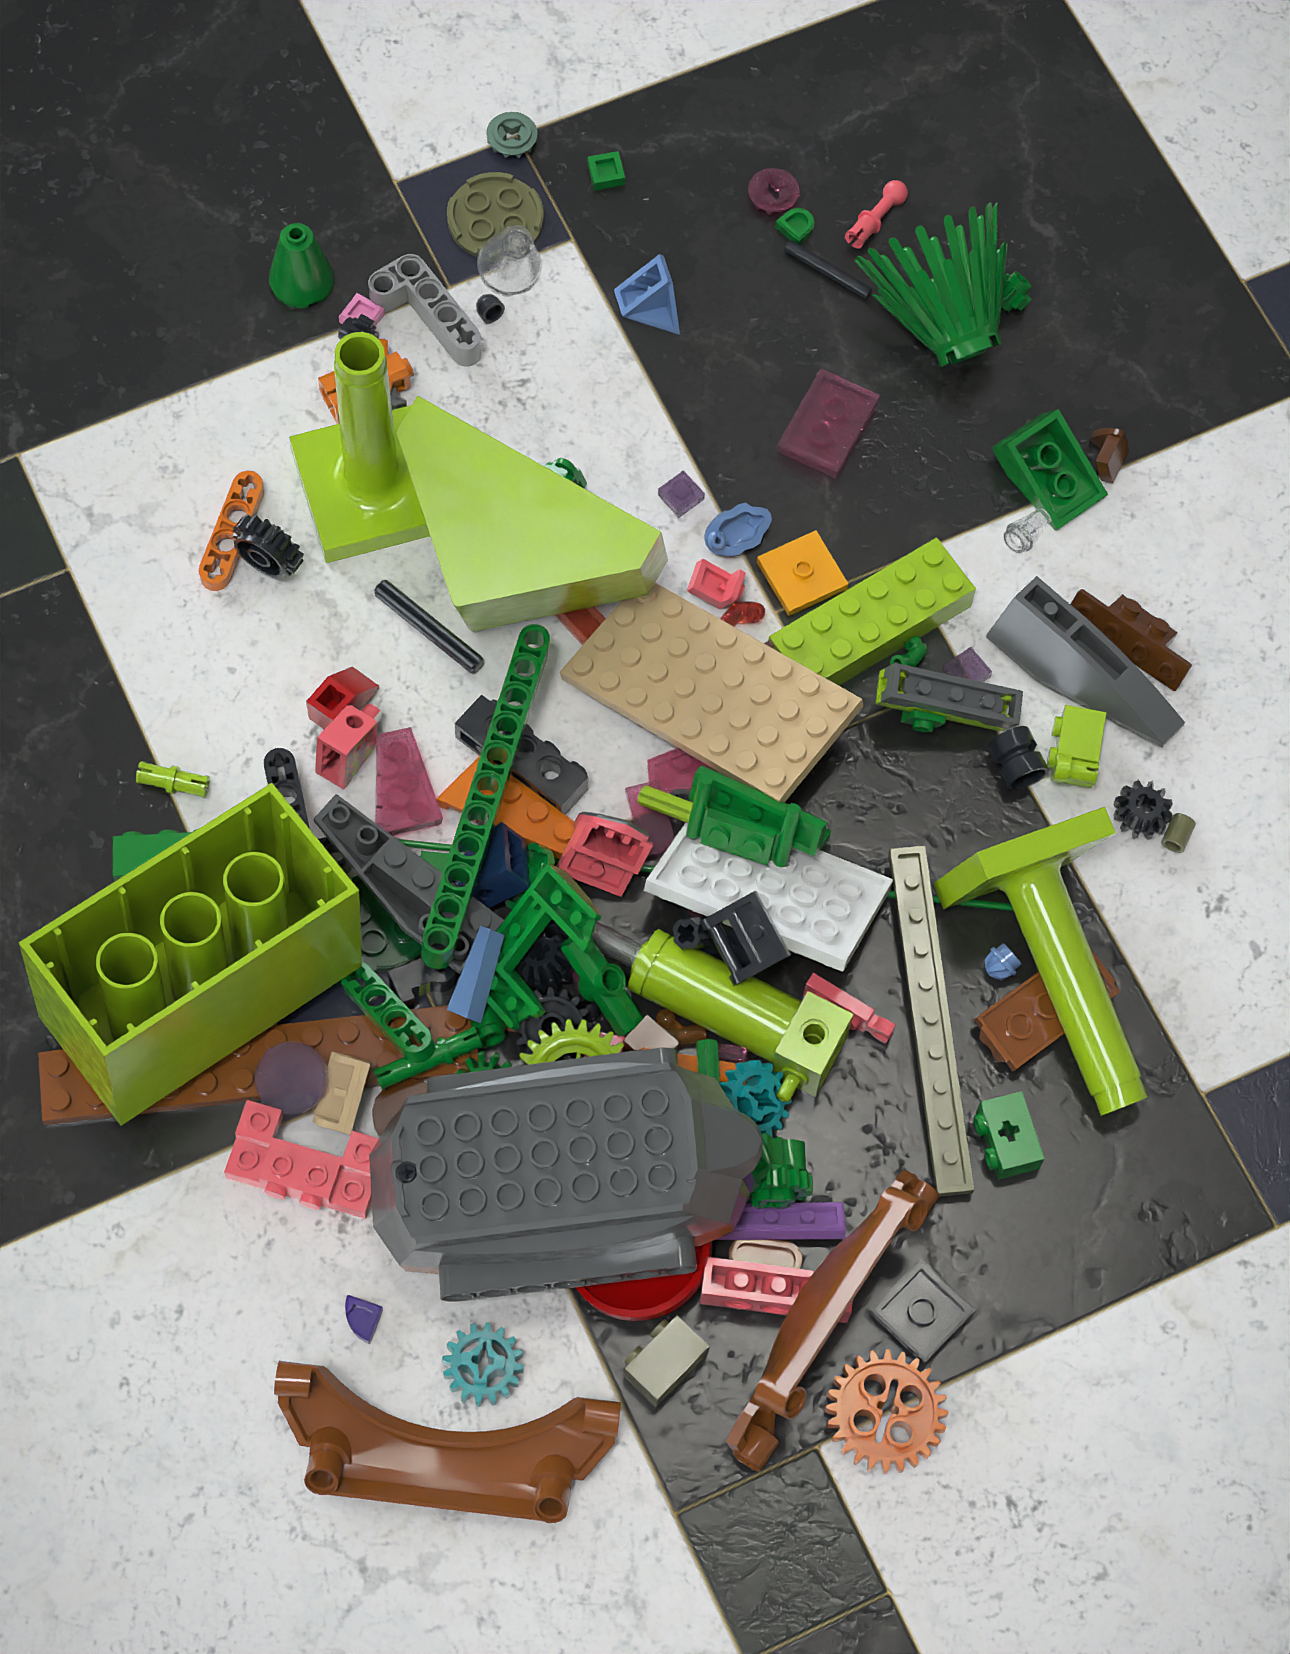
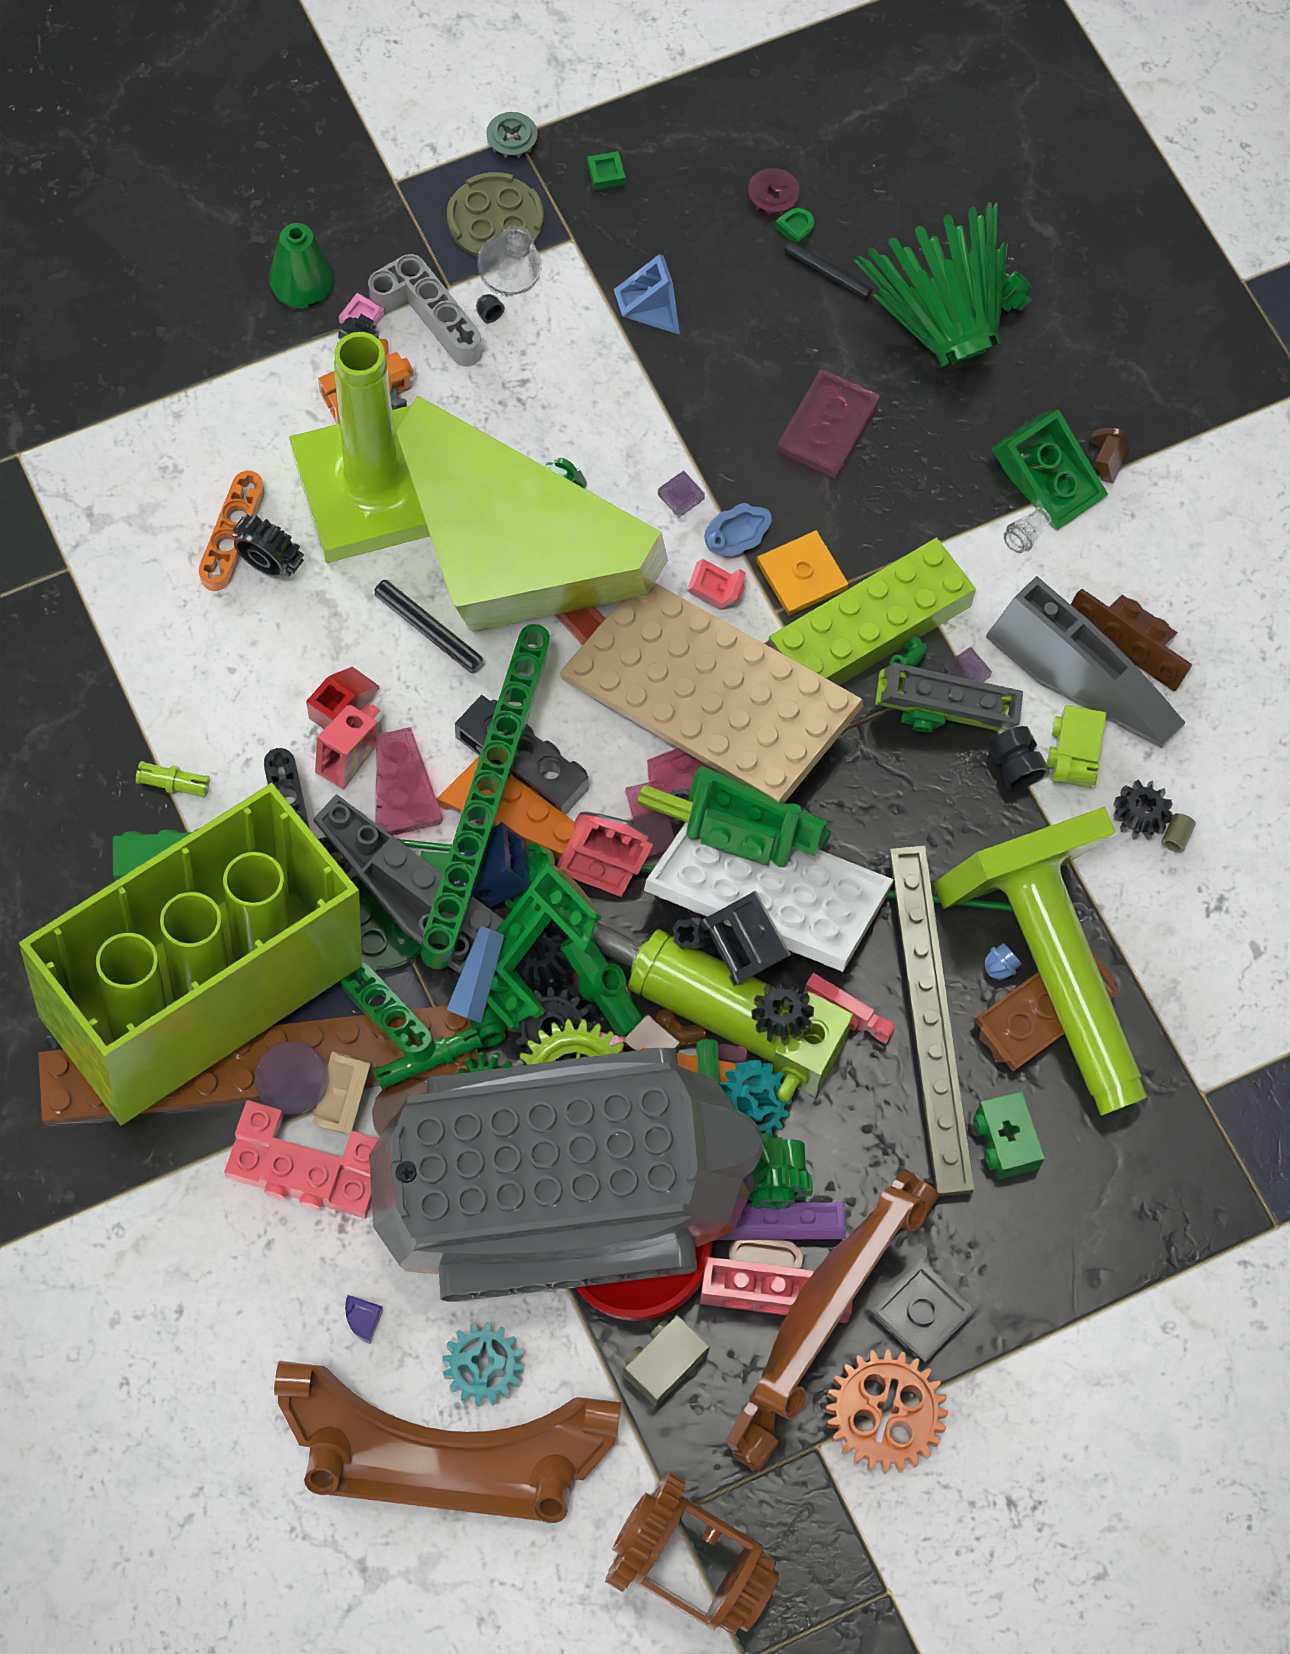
(419, 979): black leg -> none
(648, 1531): none -> dark orange piece
(744, 613): clear red arm -> none
(777, 1001): none -> black gear
(869, 222): coral pin -> none

